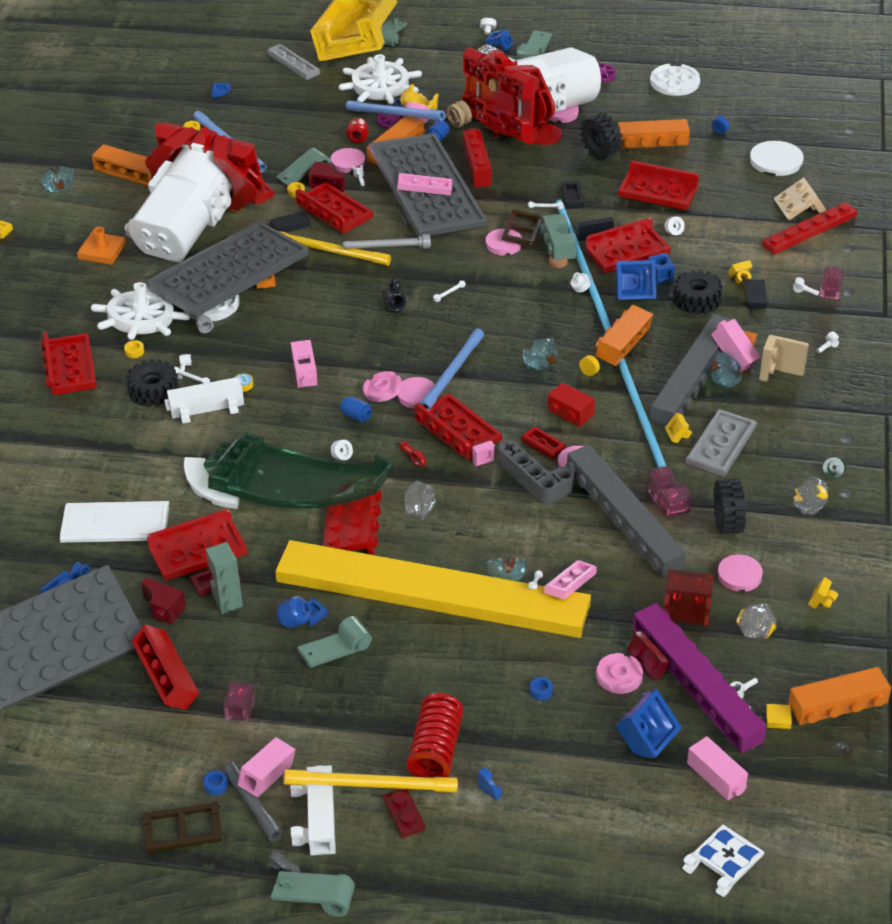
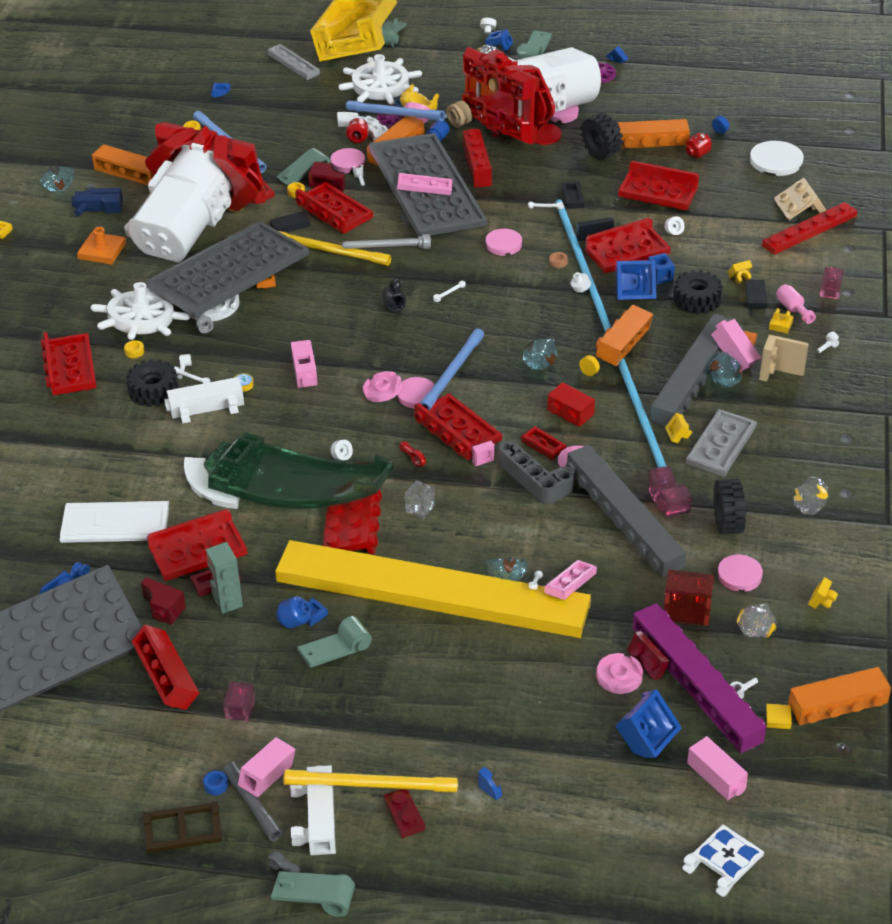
(98, 199): none -> dark blue piece
(356, 409): blue brick -> none
(375, 127): none -> white tile
(435, 736): red piece -> none
(535, 230): dark brown window -> none
(541, 688): blue tile -> none
(556, 236): sand green arch -> none
(617, 55): none -> blue tile
(675, 79): white tile -> none
(698, 145): none -> red head
(781, 322): none -> yellow tile
(794, 302): none -> bright pink piece
(799, 287): white hand -> none
(829, 467): tile -> none

